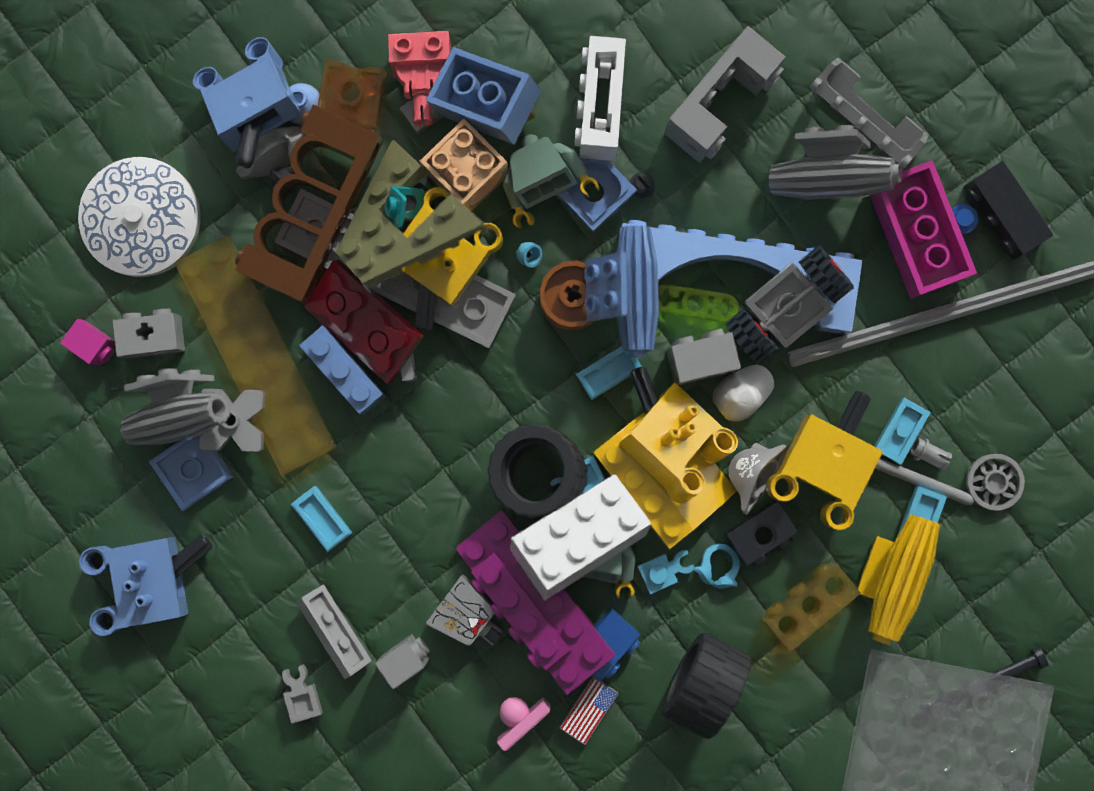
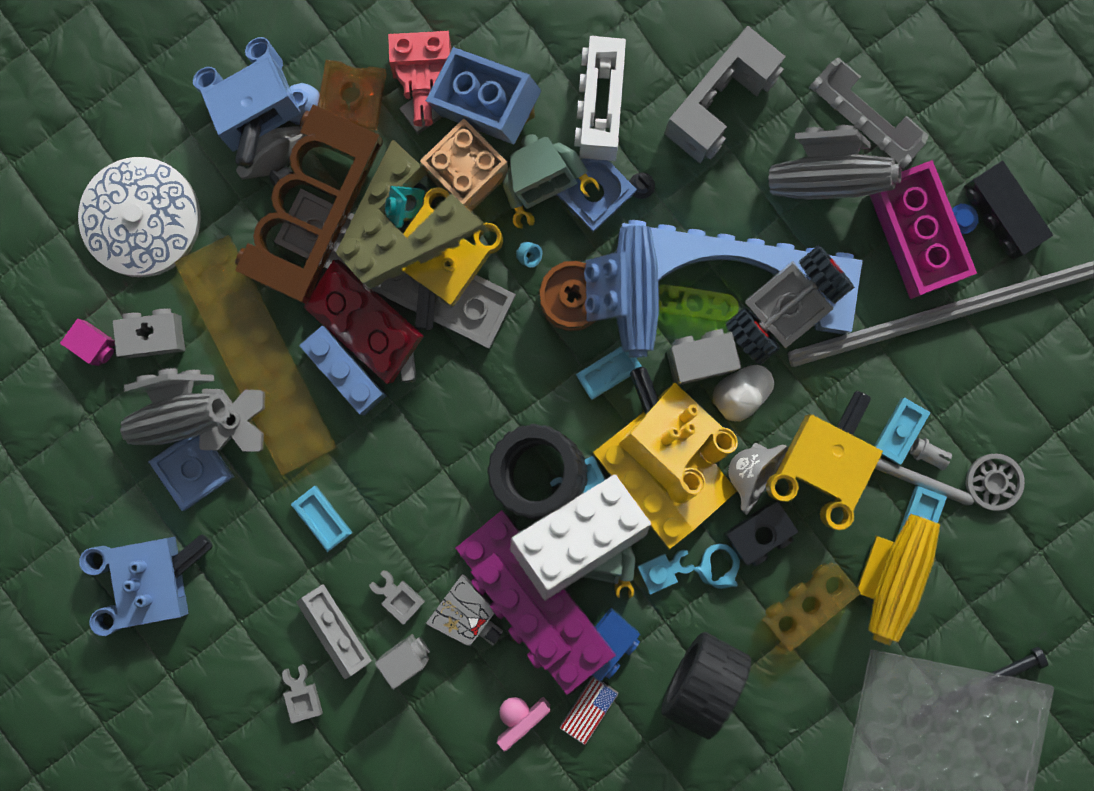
(400, 600): none -> light grey plate

